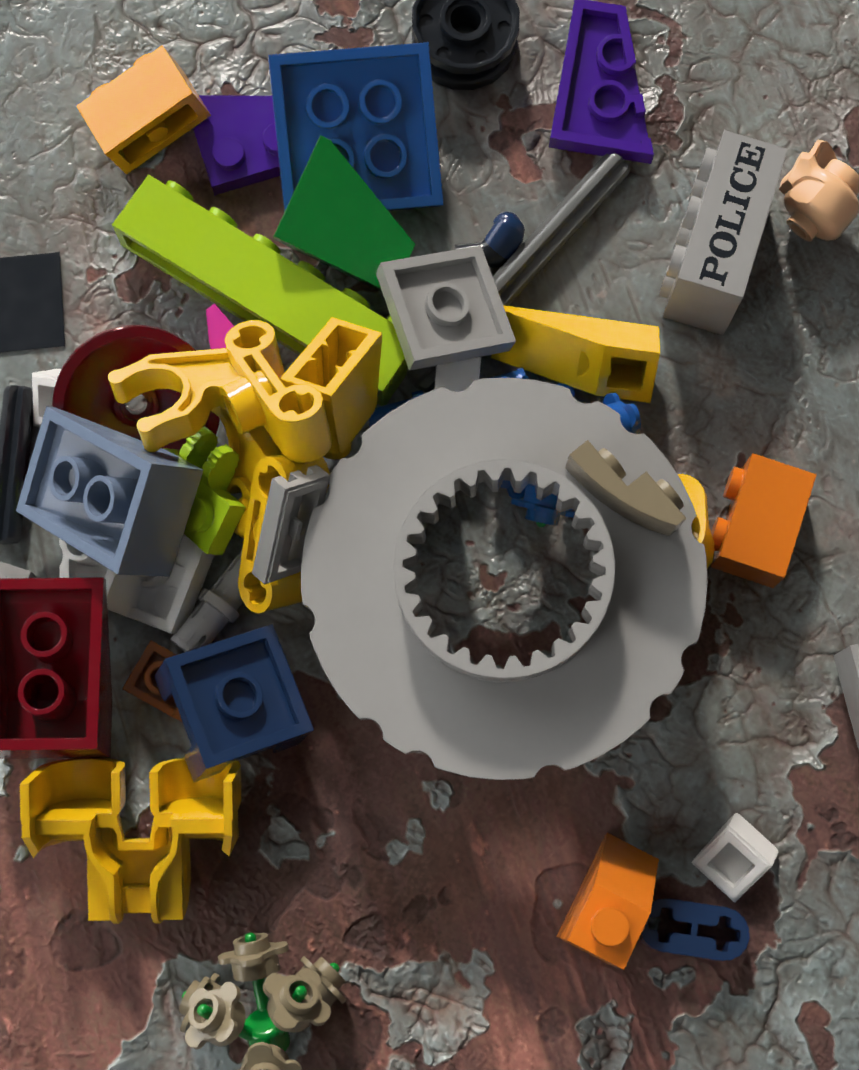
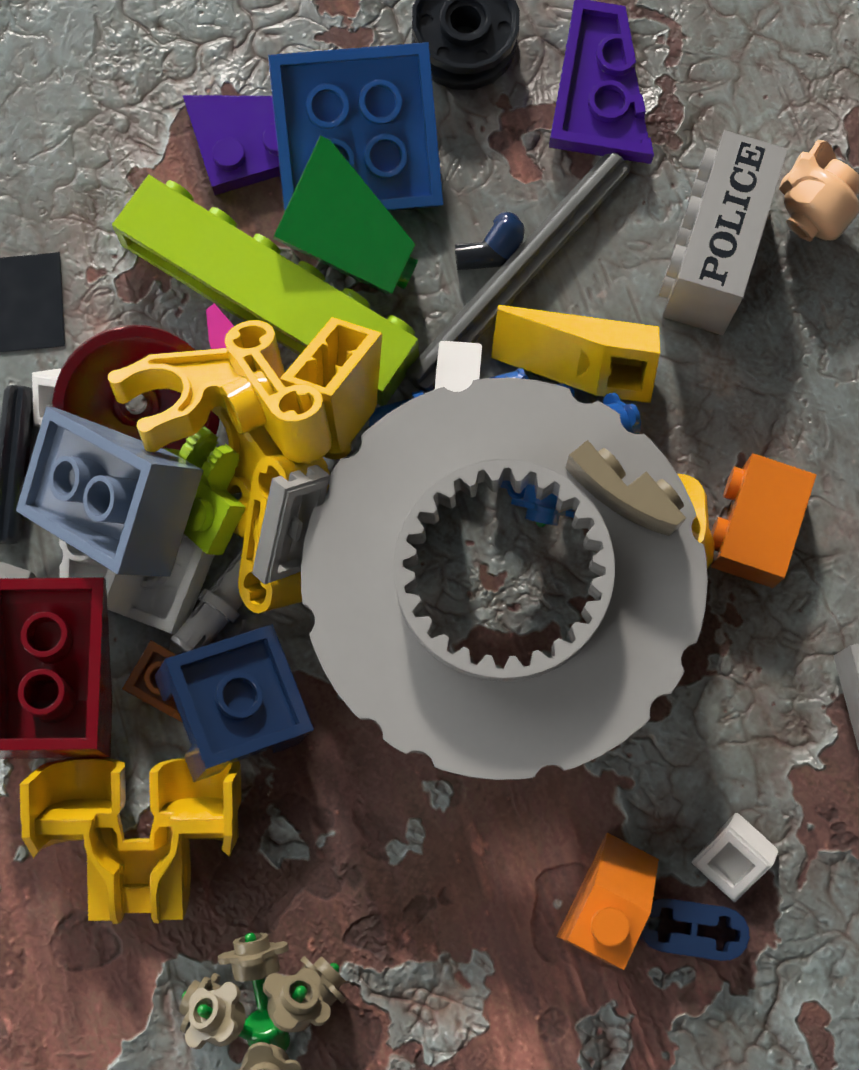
(143, 110): light orange brick -> none
(445, 307): light grey plate -> none

